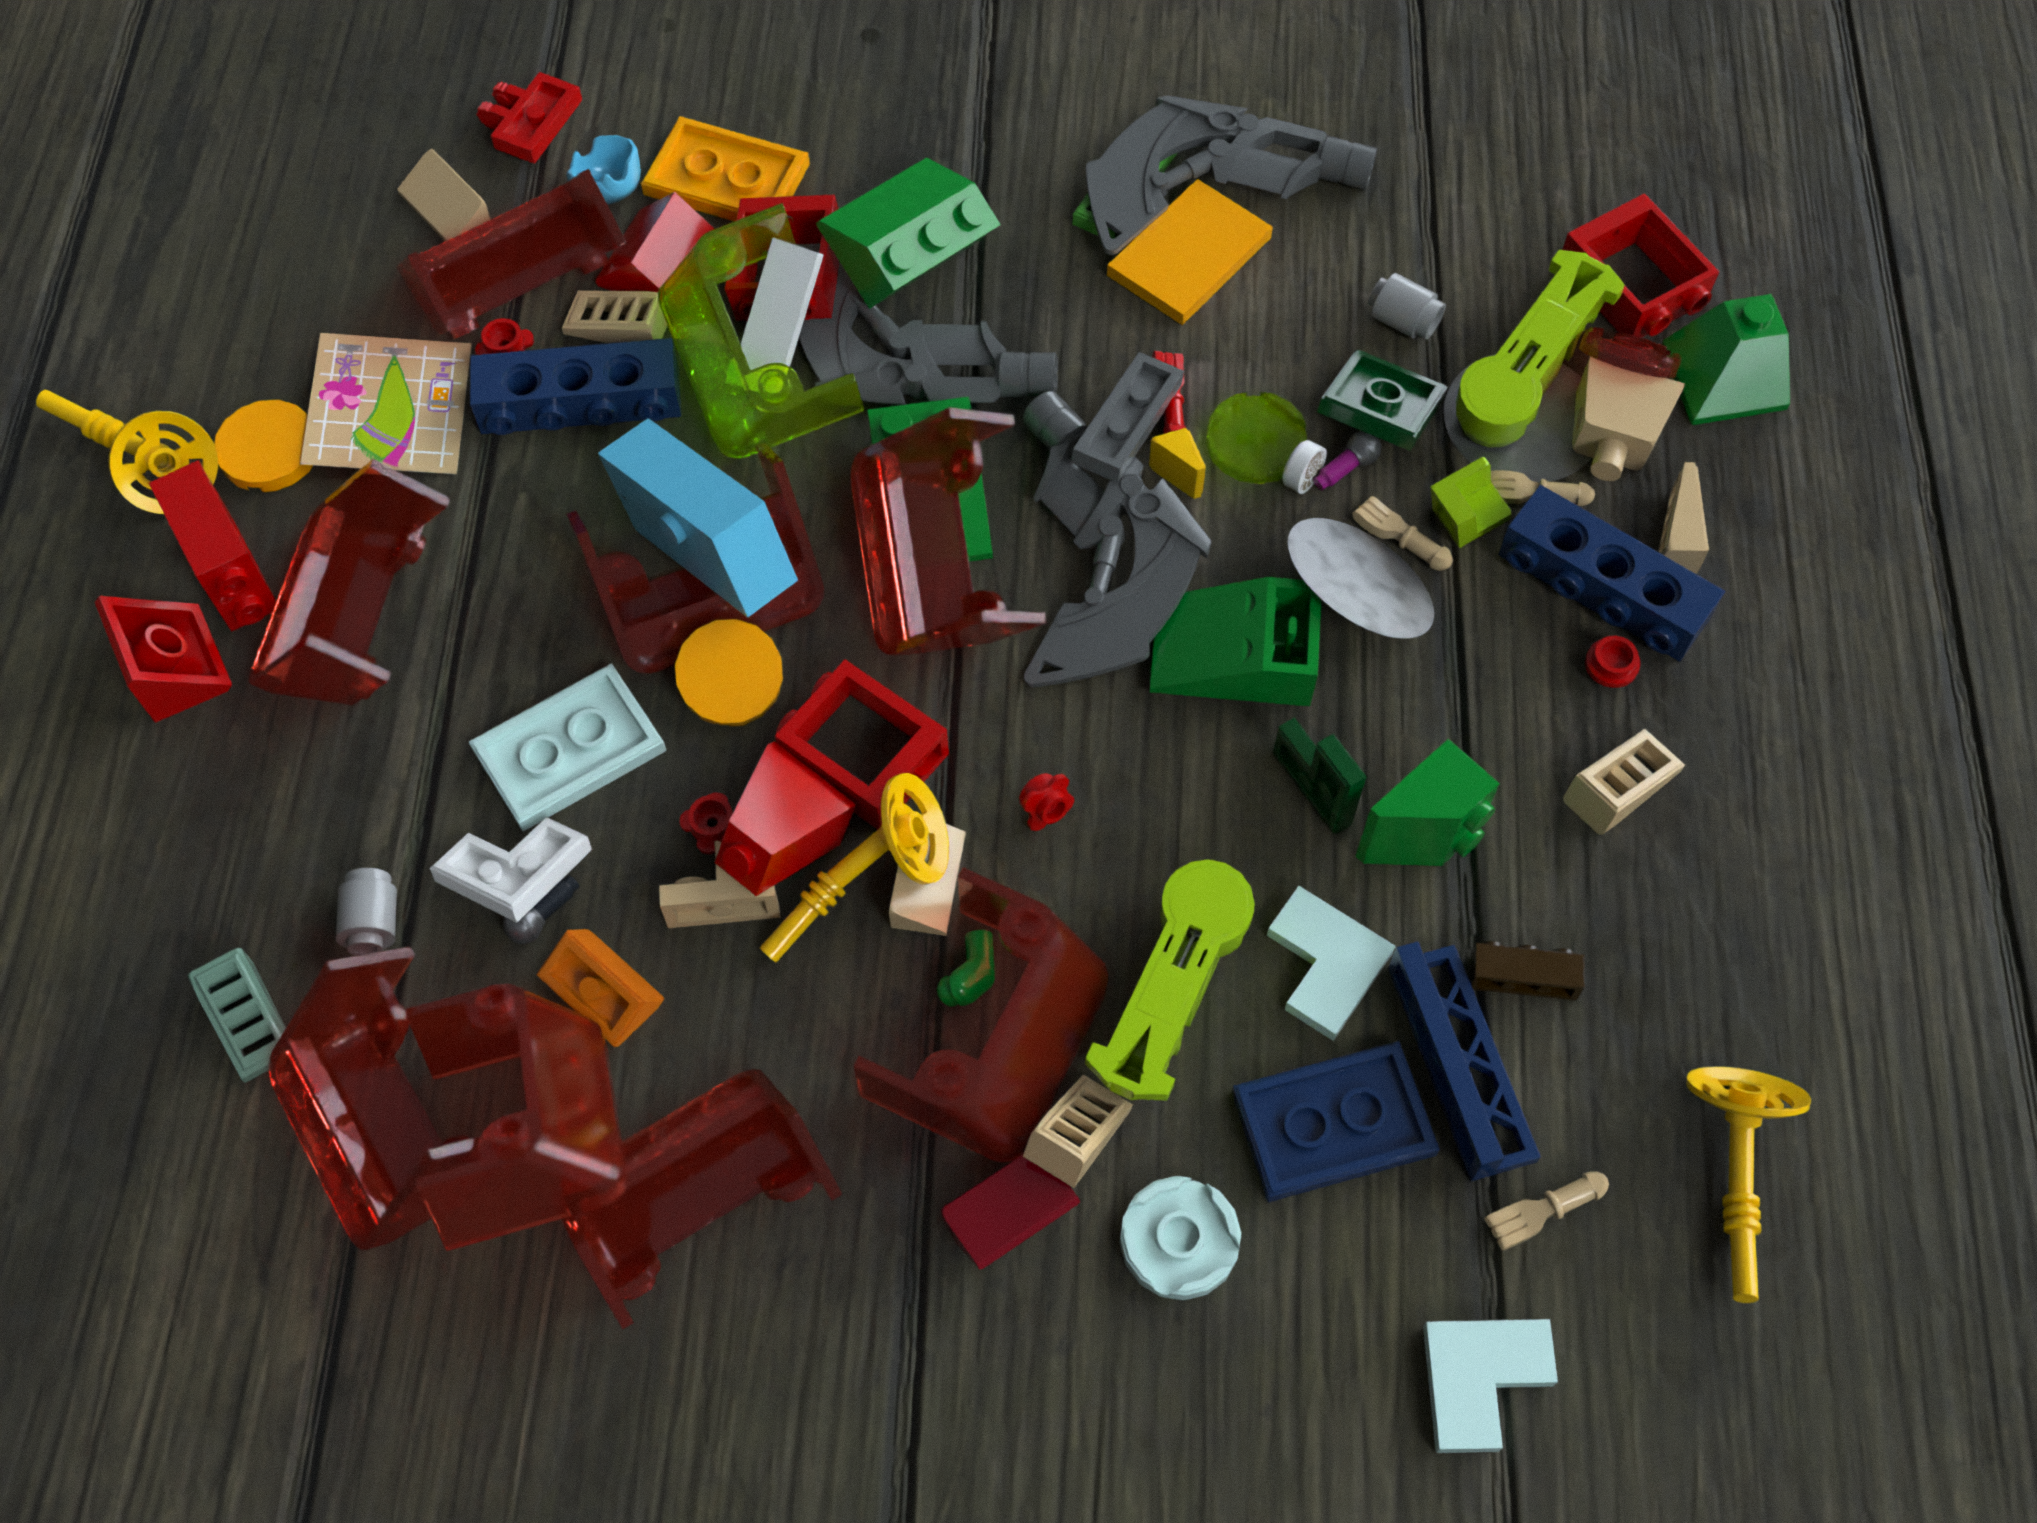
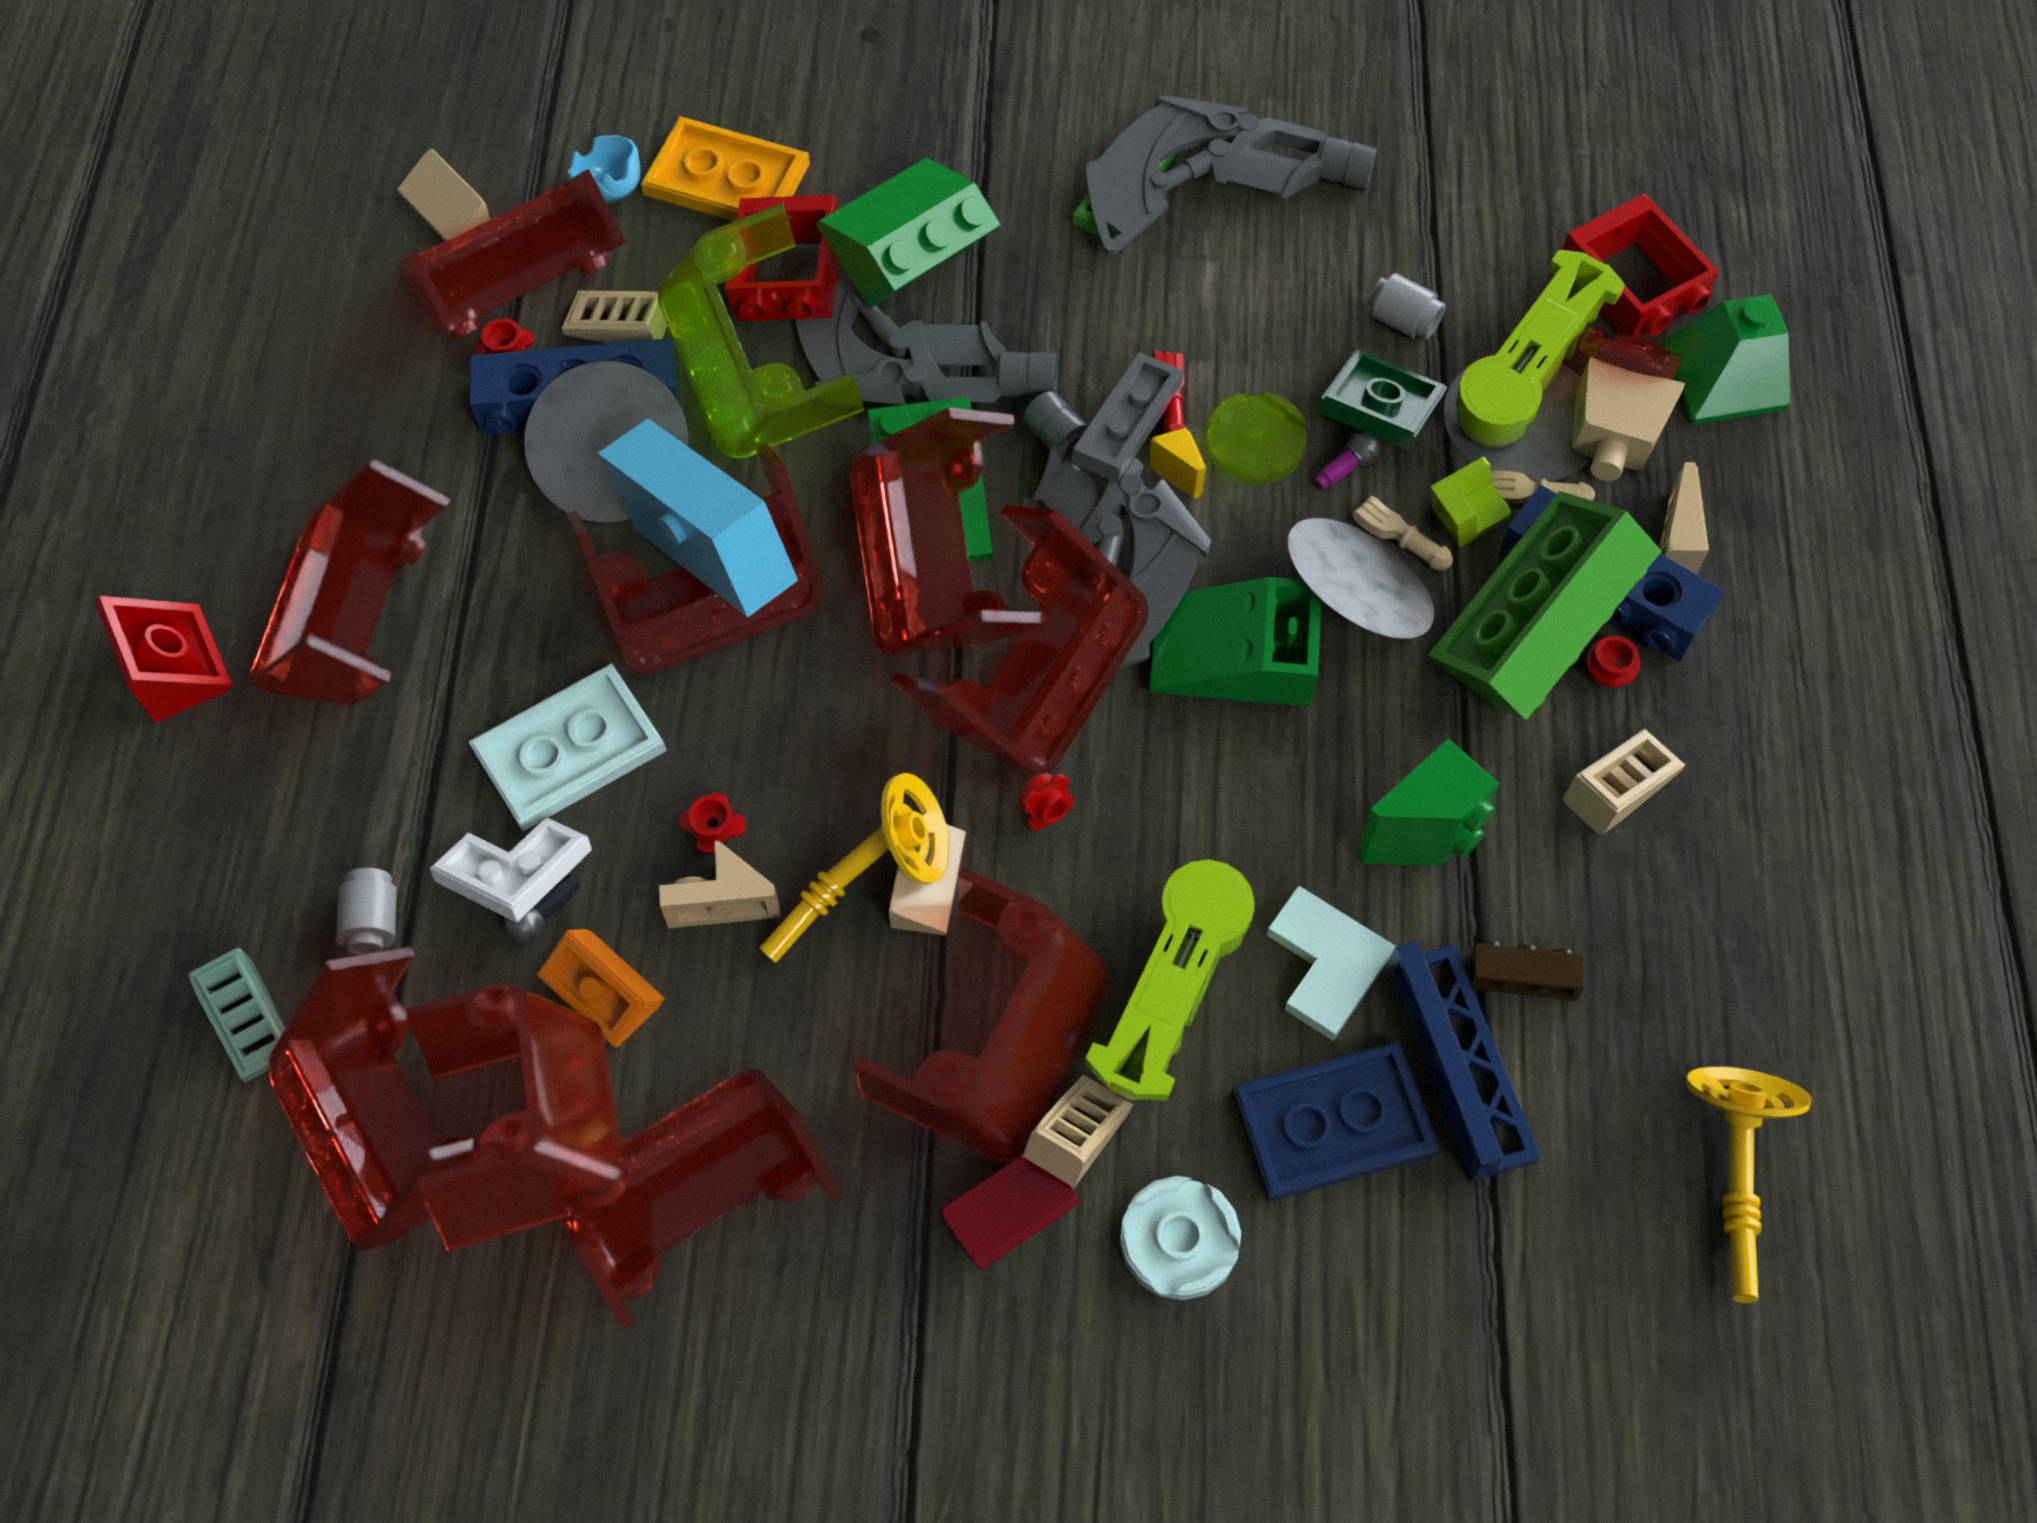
(147, 451): yellow dish -> none
(213, 545): red window -> none
(263, 445): light orange tile -> none
(387, 403): sticker -> none
(532, 115): red hinge -> none
(581, 417): none -> flat silver sticker
(654, 246): slope -> none
(729, 672): light orange tile -> none
(780, 304): white tile -> none
(782, 822): red slope -> none
(918, 757): red window -> none
(972, 977): green arm -> none
(1054, 668): none -> clear red windscreen
(1189, 251): light orange tile -> none
(1304, 466): white tile -> none
(1322, 773): dark green tile -> none
(1468, 1365): light aqua tile -> none
(1526, 1218): tan piece -> none
(1545, 602): none -> bright green slope

